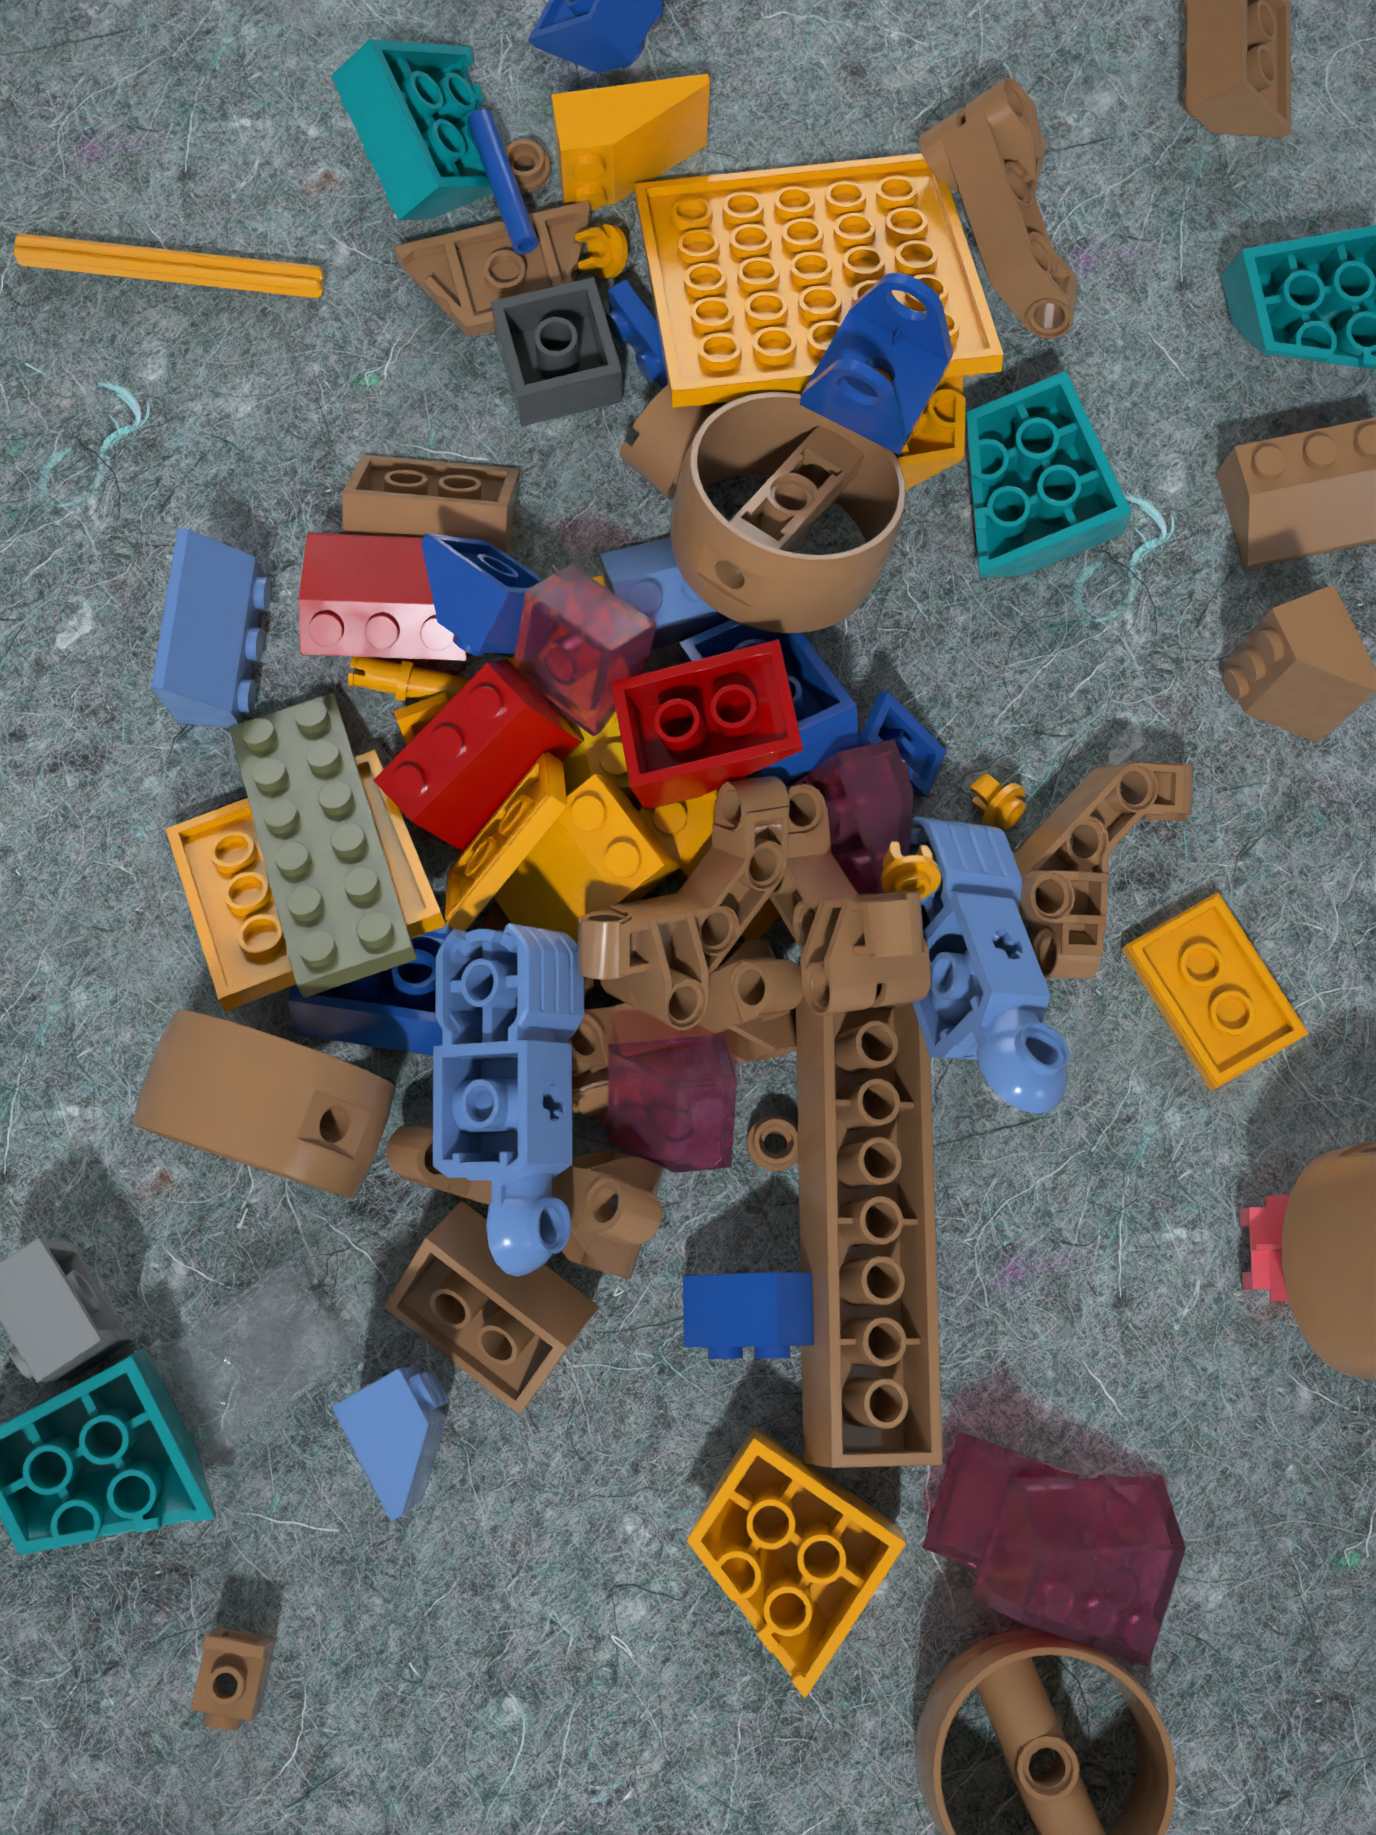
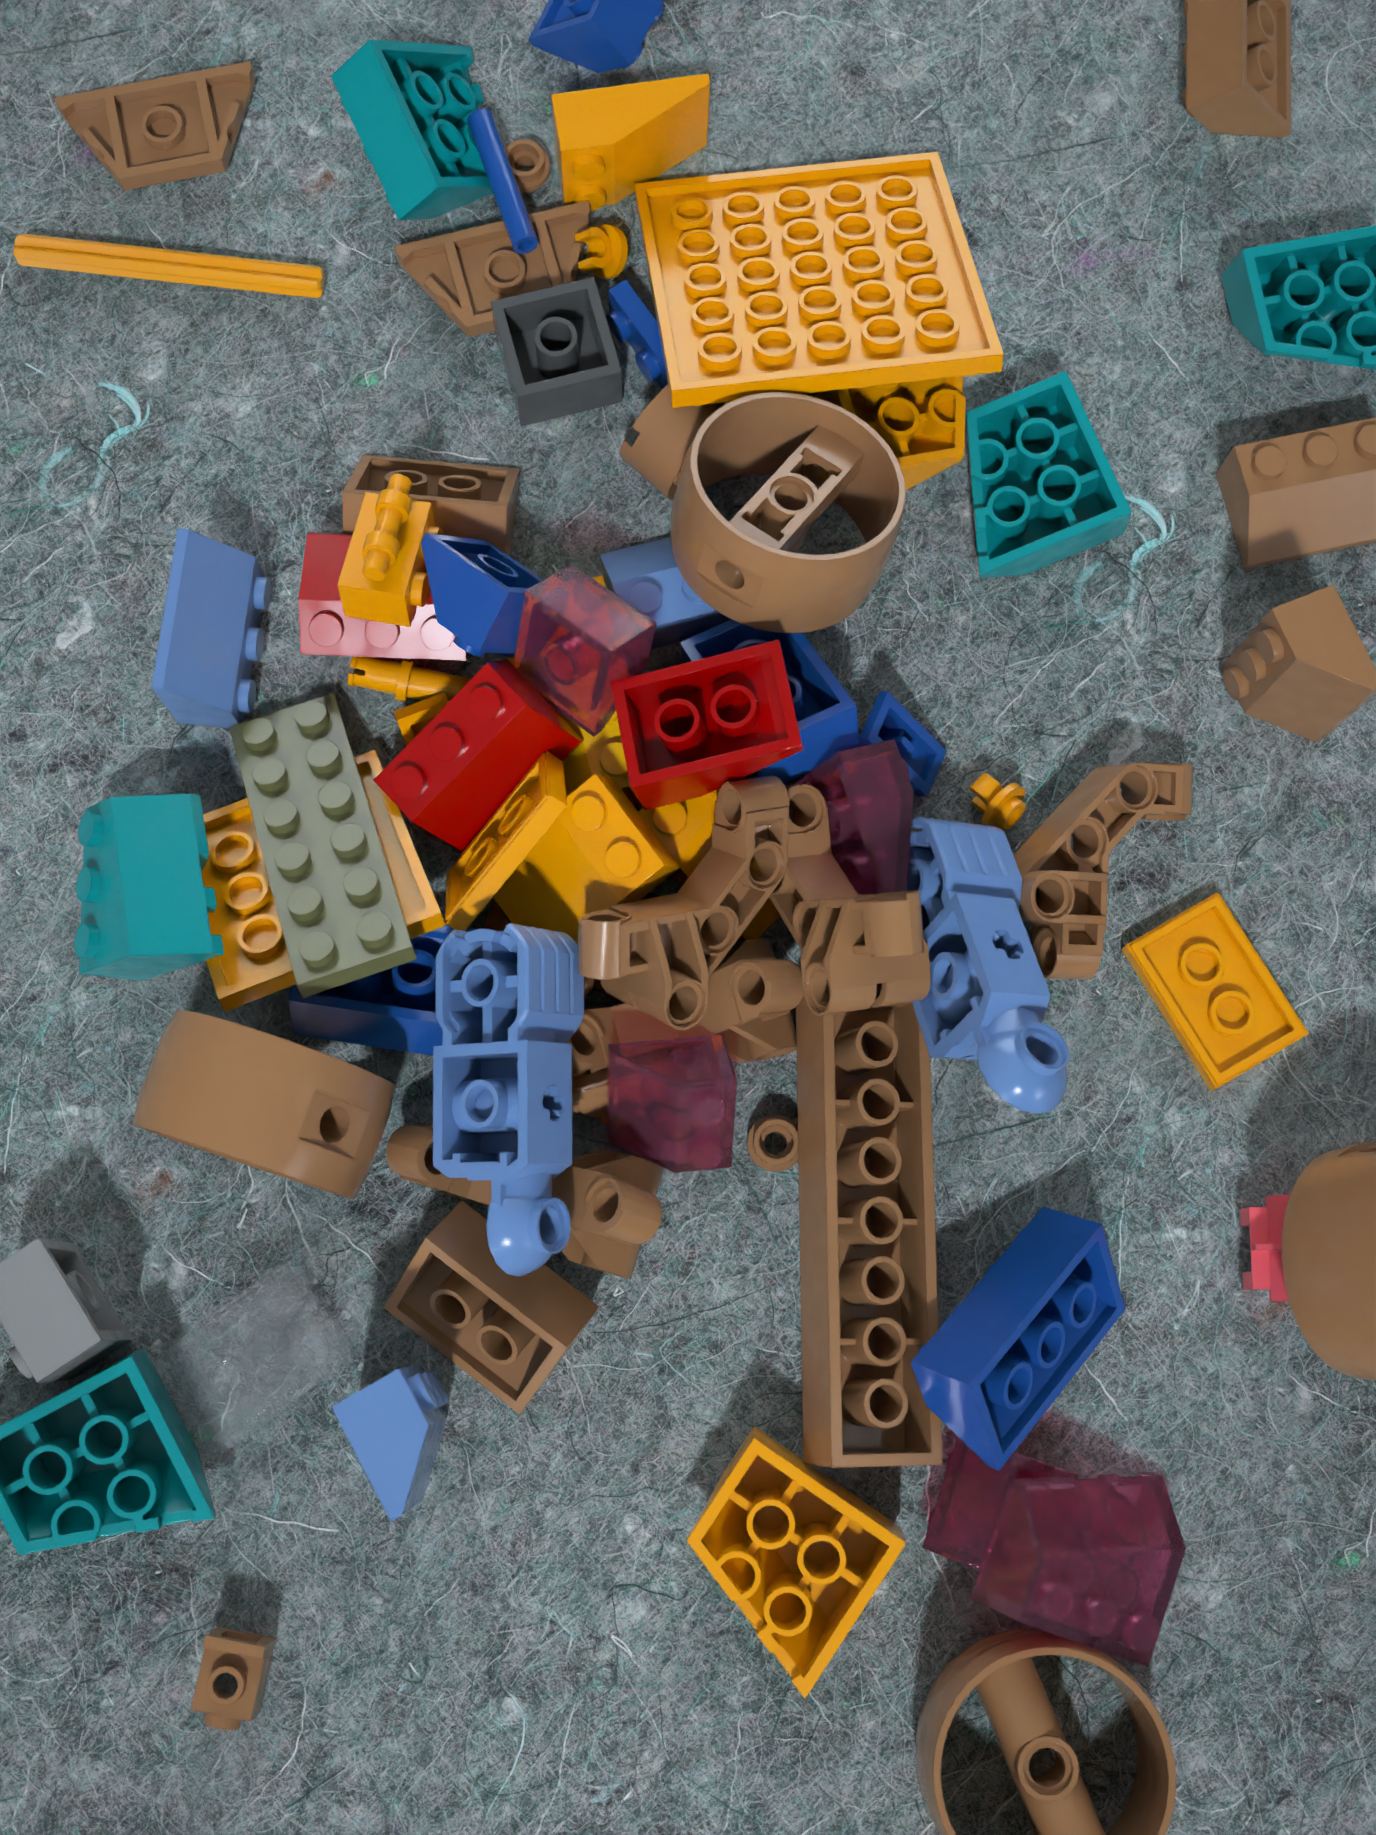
(144, 887): none -> teal wedge
(163, 125): none -> medium nougat wing
(385, 559): none -> light orange brick
(748, 1311): blue brick -> none
(888, 337): blue hose -> none
(910, 872): light orange plate -> none
(994, 162): medium nougat connector -> none
(1021, 1334): none -> blue slope

